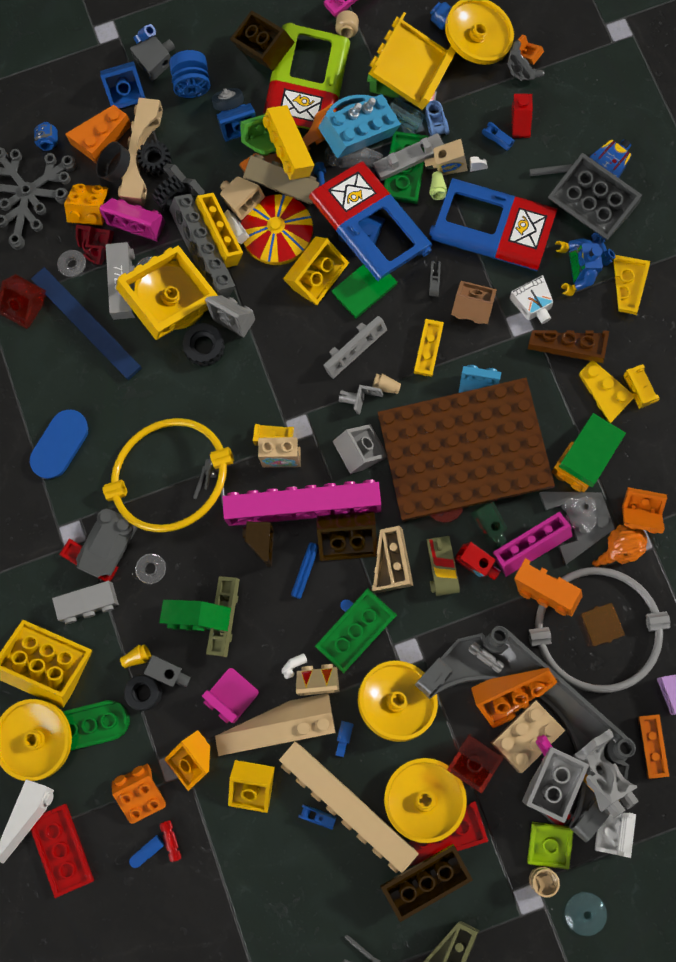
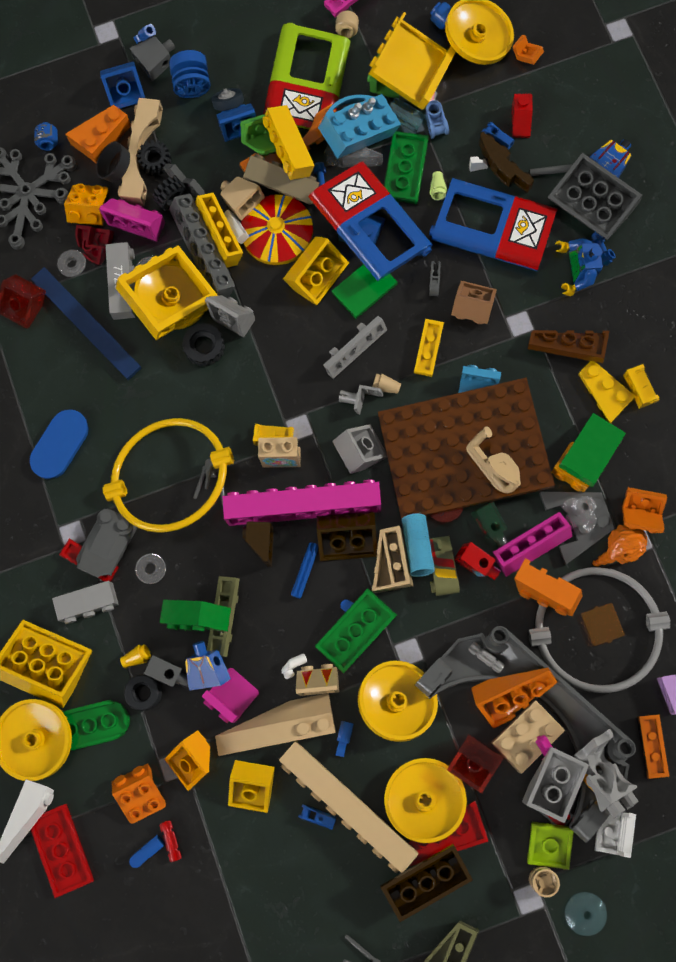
(205, 668): none -> blue torso
(262, 40): dark brown brick -> none
(407, 157): light grey hinge -> none
(417, 545): none -> medium azure piece
(448, 158): tan torso -> none
(496, 467): none -> tan piece
(498, 160): none -> dark brown slope
(520, 66): dark grey piece -> none
(533, 300): white torso -> none
(630, 282): yellow wing -> none

